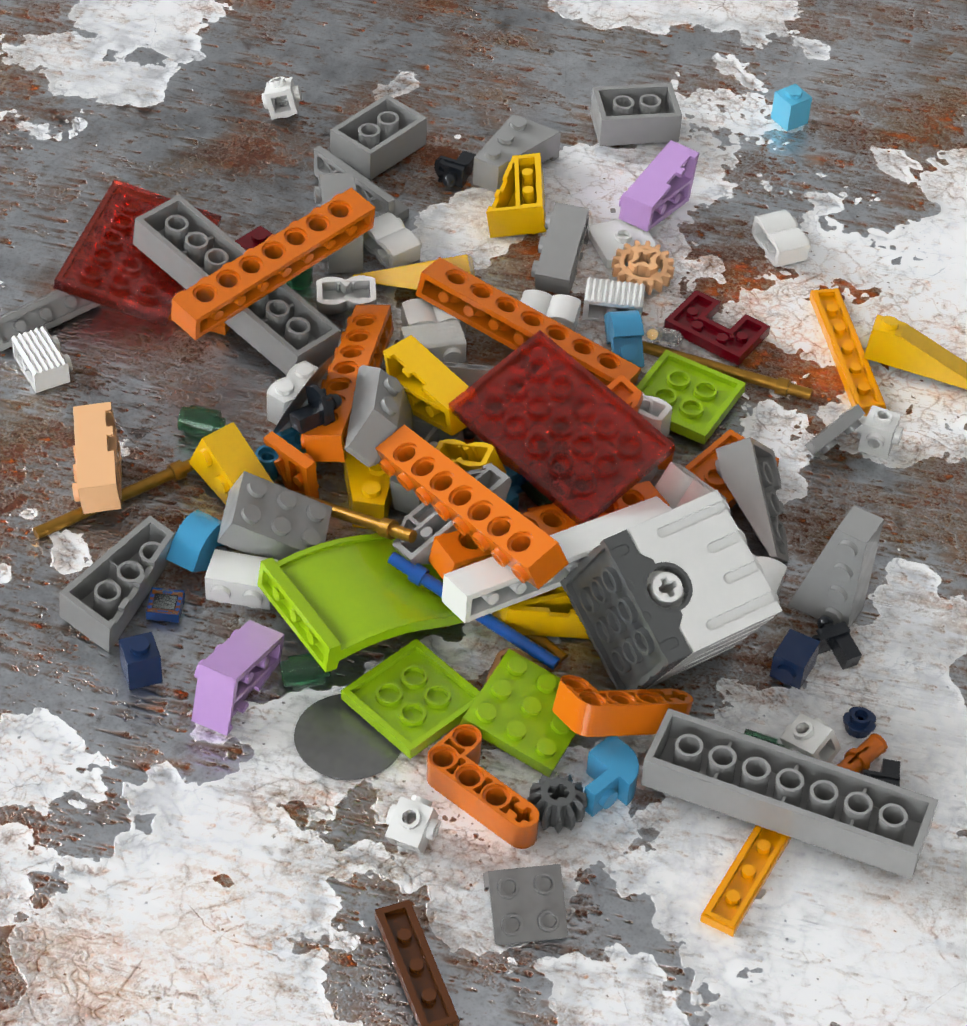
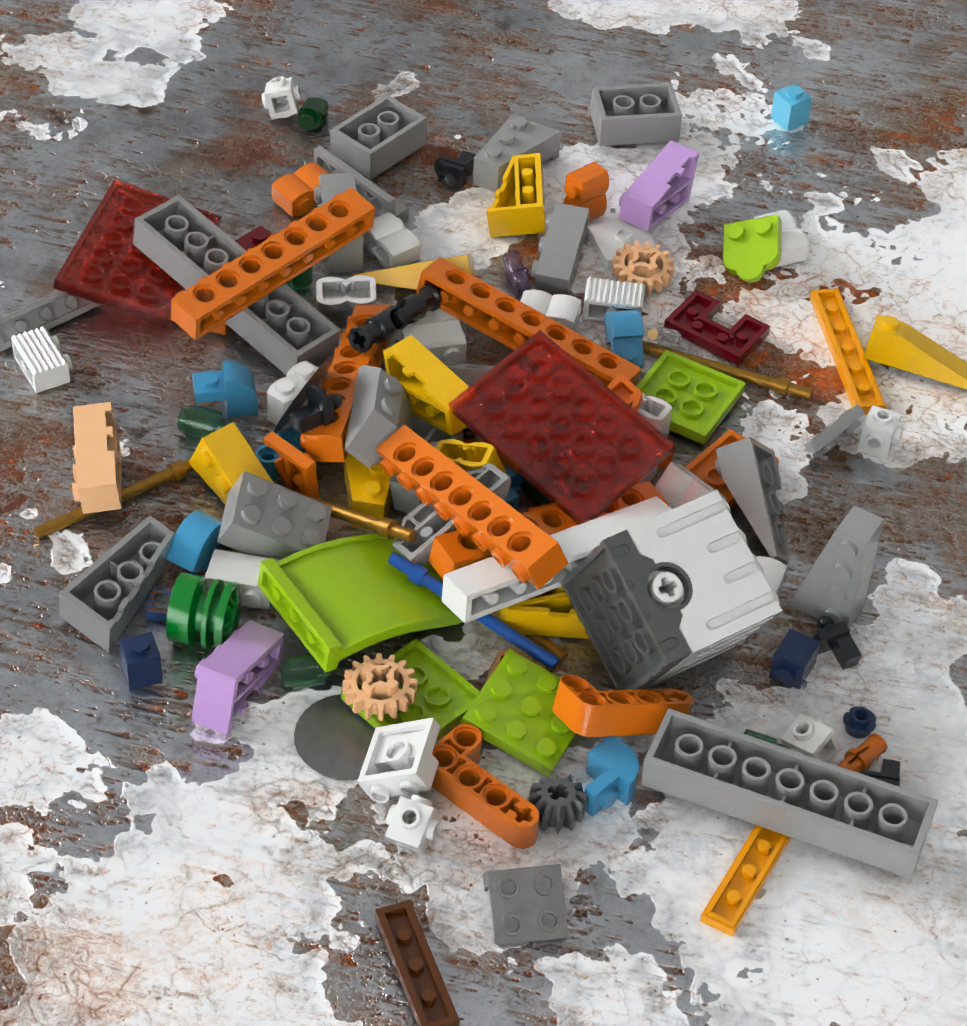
(197, 610): none -> green wheel
(232, 384): none -> dark azure brick
(296, 190): none -> orange brick
(313, 113): none -> dark green arm
(379, 686): none -> light nougat gear
(394, 319): none -> black piece
(400, 760): none -> white plate
(516, 273): none -> clear purple pin
(587, 189): none -> orange brick
(752, 247): none -> lime plate

